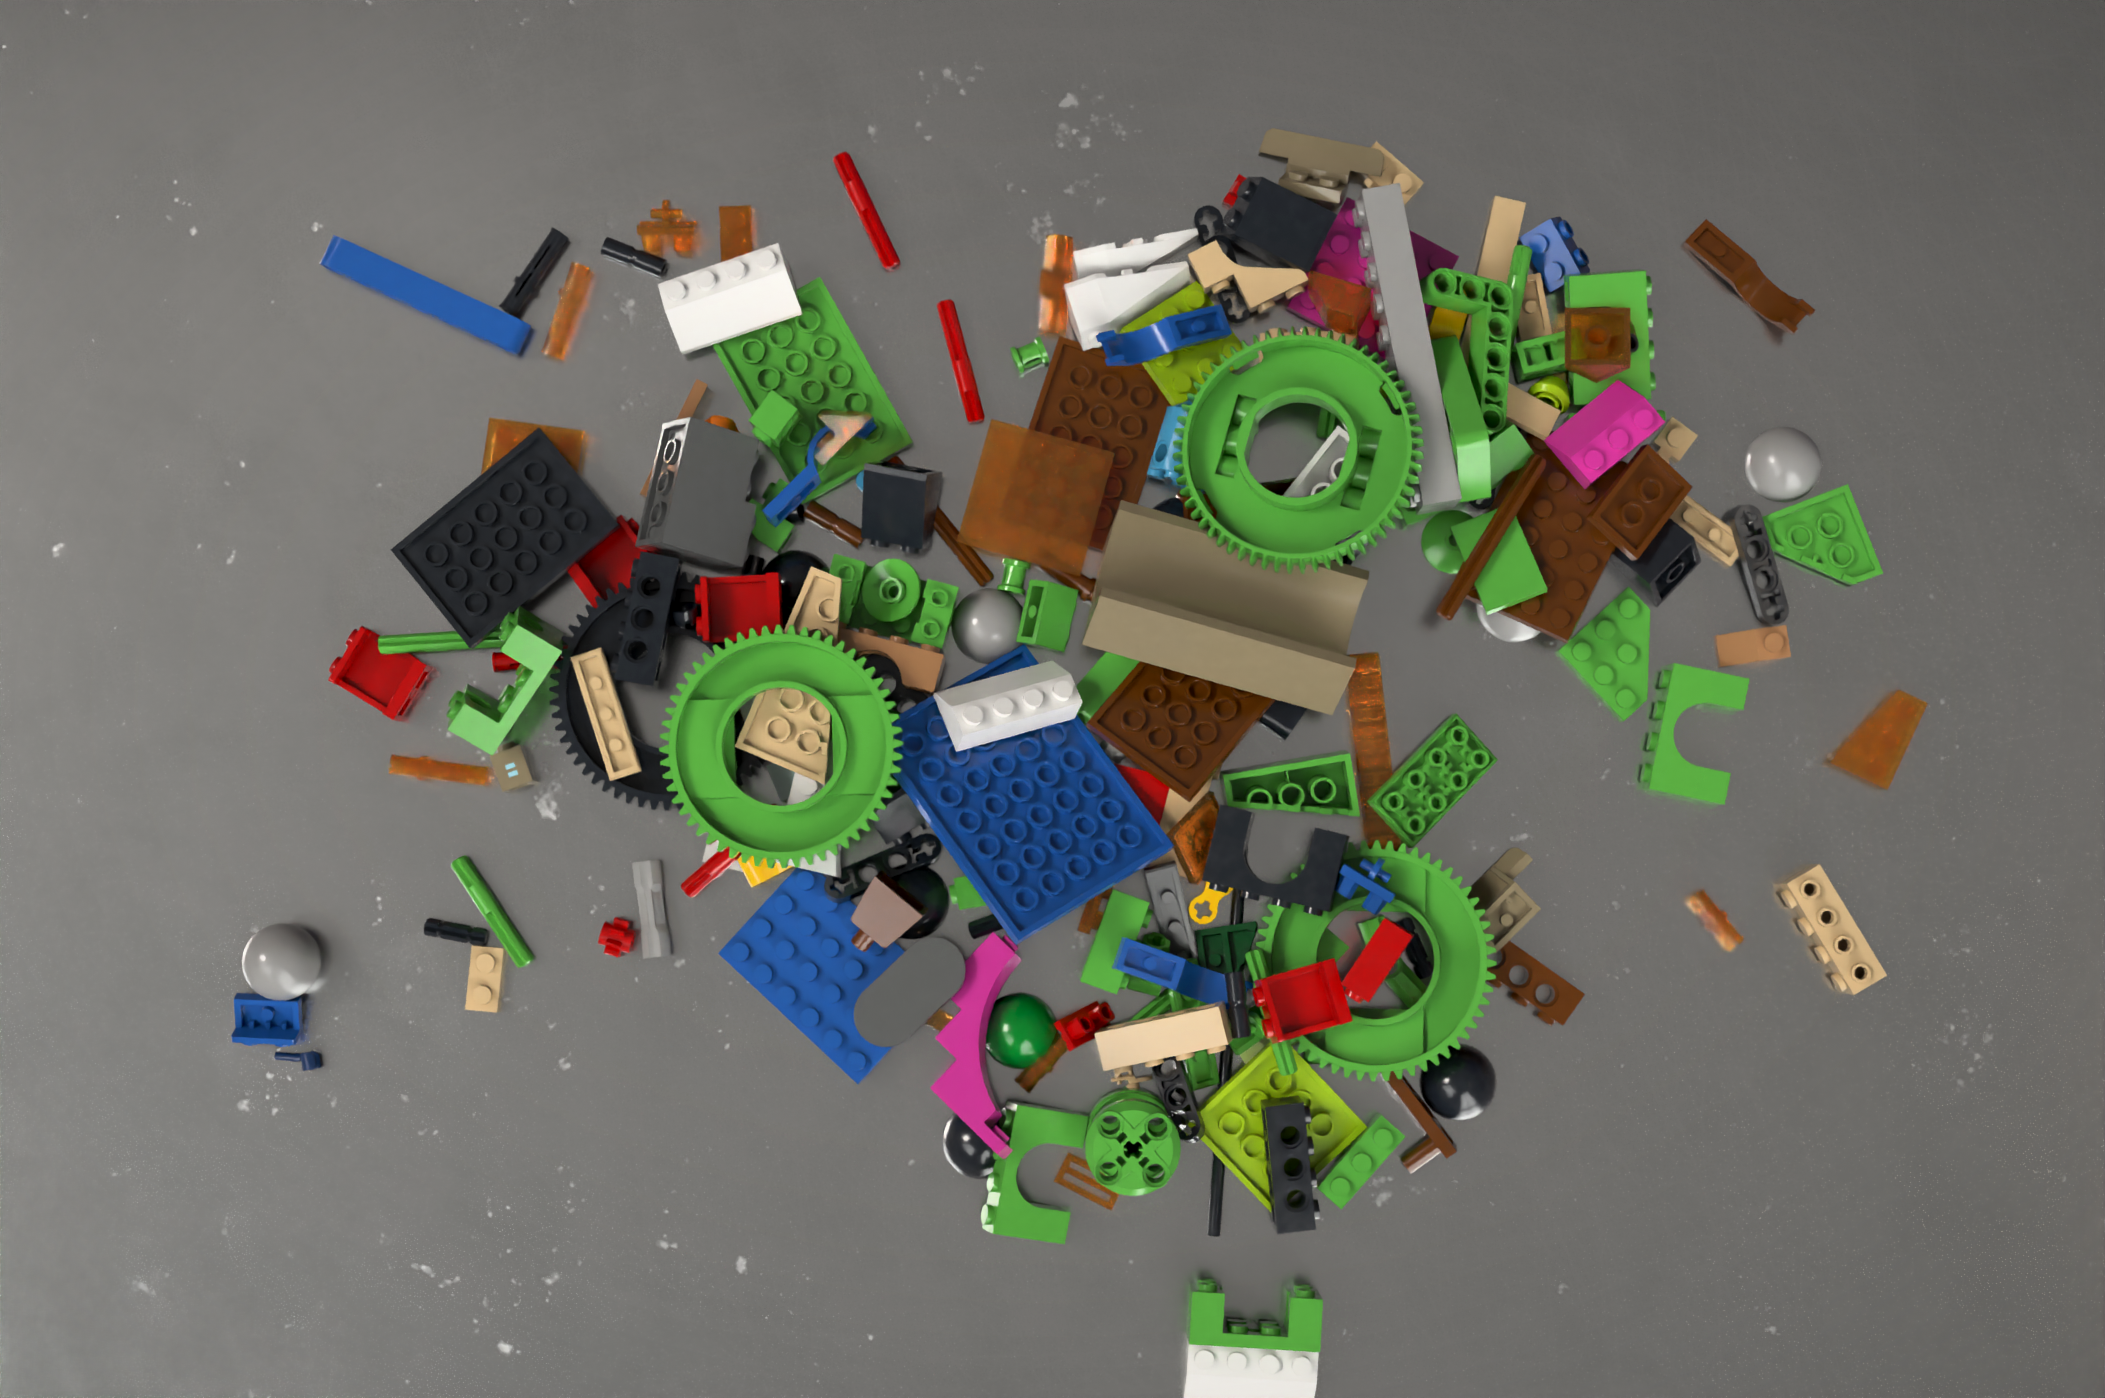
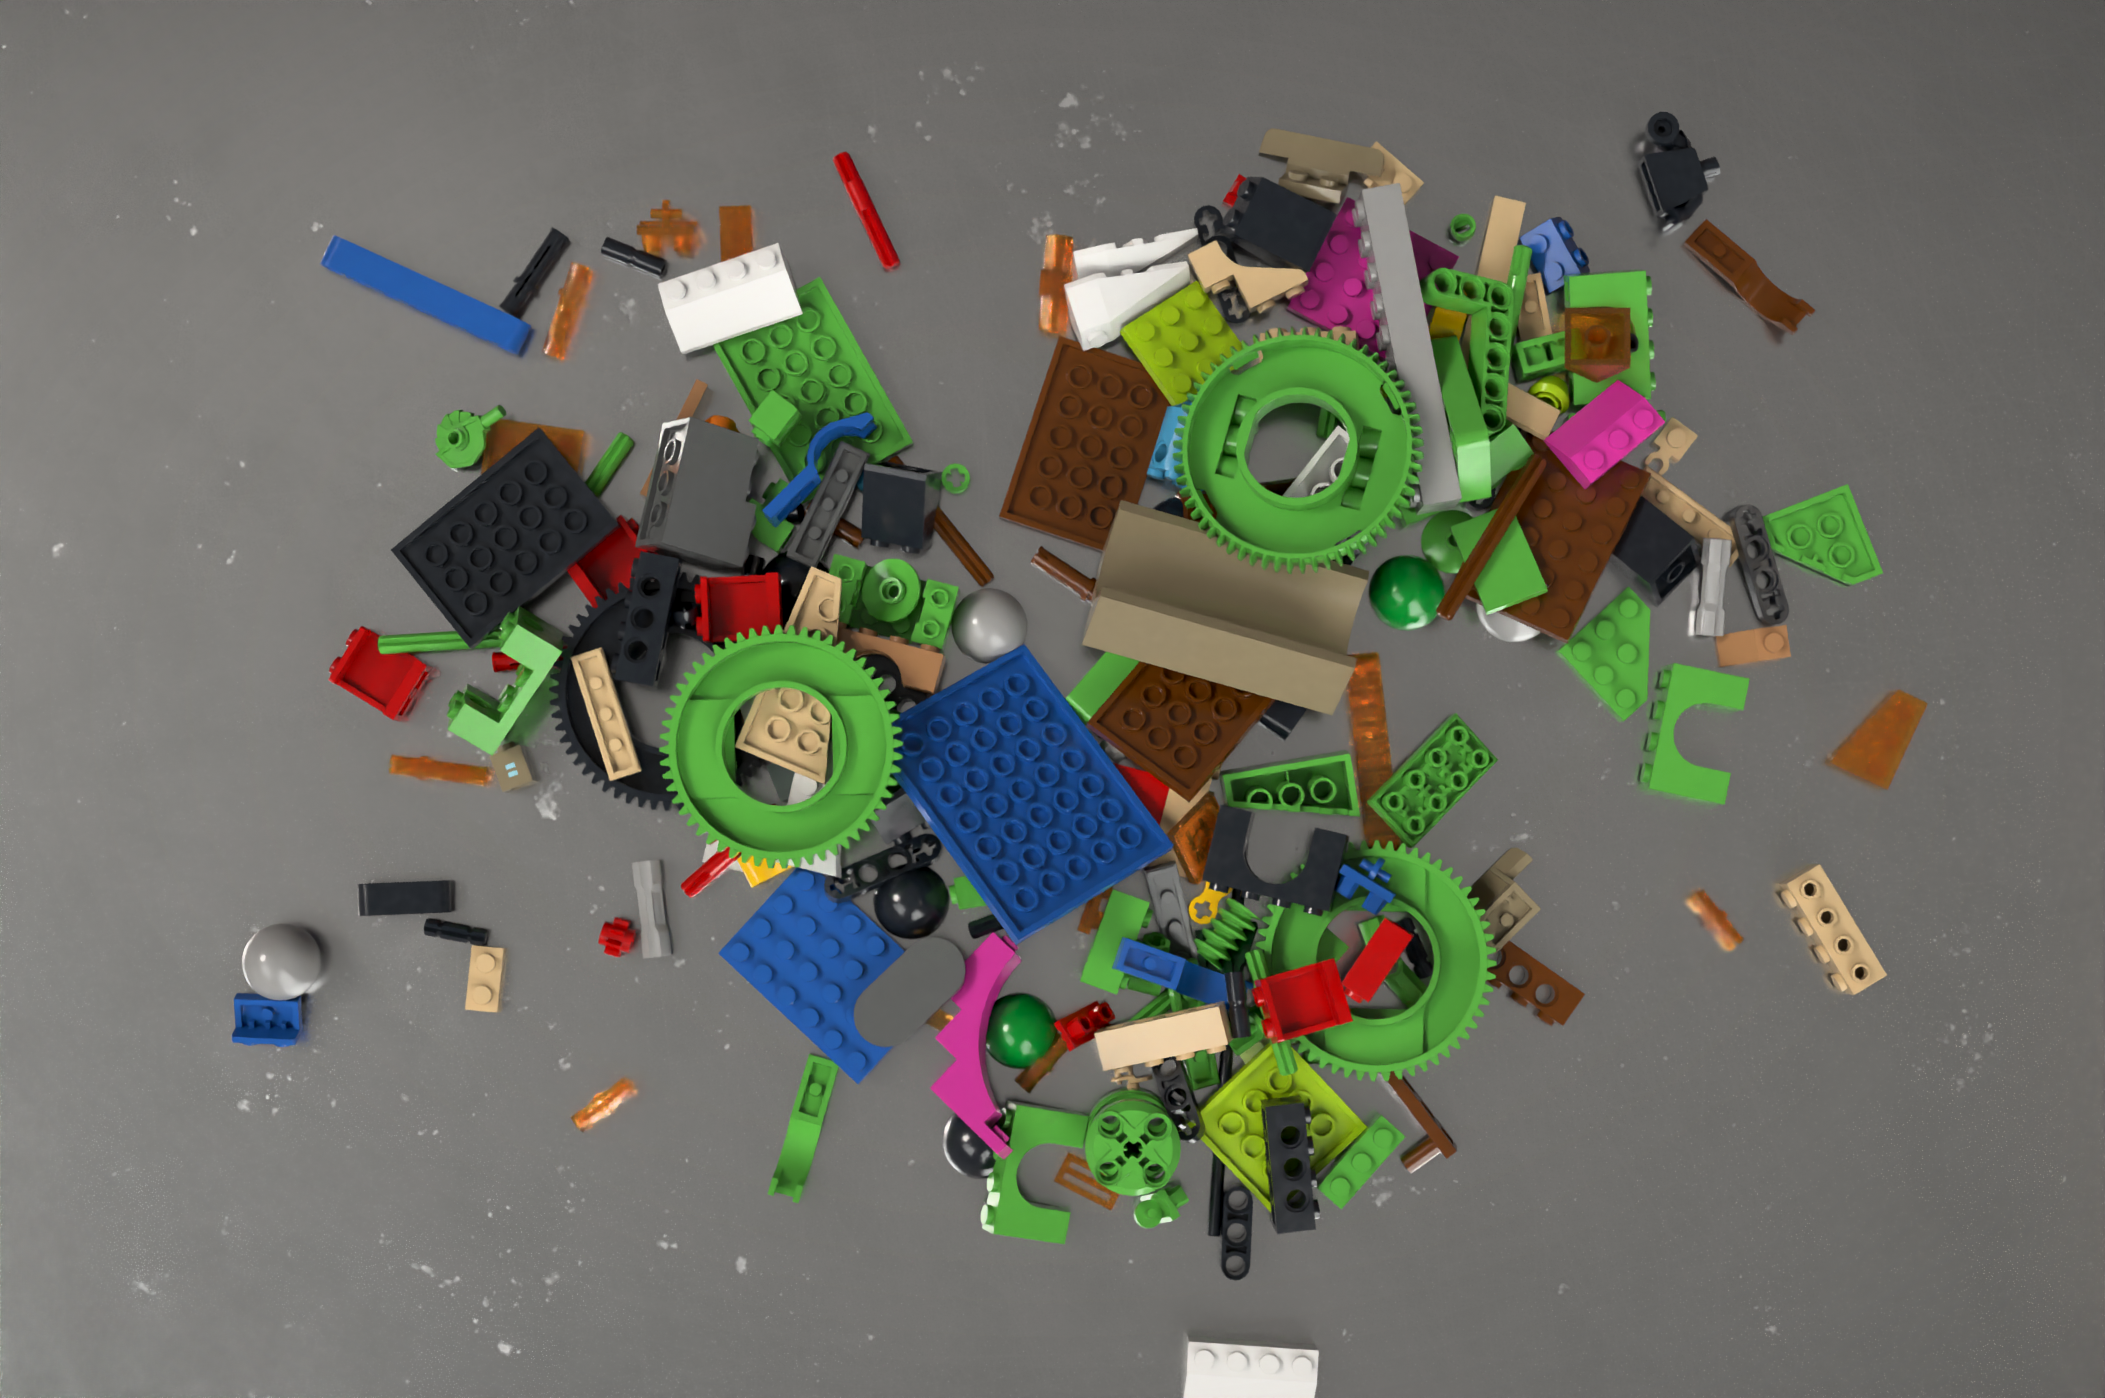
(308, 1060): dark blue hand -> none
(404, 898): none -> black beam
(463, 436): none -> bright green piece
(491, 911): bright green axle -> none
(602, 1105): none -> clear orange pin
(609, 462): none -> bright green axle
(804, 1128): none -> bright green piece
(828, 505): none -> dark grey tile
(844, 425): clear orange slope -> none
(885, 913): torso -> none
(949, 485): none -> bright green bush
(960, 361): red axle -> none
(1008, 704): white slope -> none
(1013, 576): bright green bush -> none
(1029, 355): bright green bush -> none
(1035, 497): clear orange plate -> none
(1047, 615): bright green brick -> none
(1159, 1206): none -> bright green hips
(1165, 336): blue piece -> none
(1225, 933): none -> bright green piece
(1238, 1247): none -> black beam
(1300, 1329): bright green plate -> none
(1339, 302): clear orange slope -> none
(1406, 592): none -> green piece
(1460, 223): none -> bright green hinge
(1460, 1084): black piece -> none
(1639, 502): reddish brown plate -> none
(1676, 175): none -> black torso
(1715, 562): none -> light grey axle
(1783, 464): light grey piece -> none

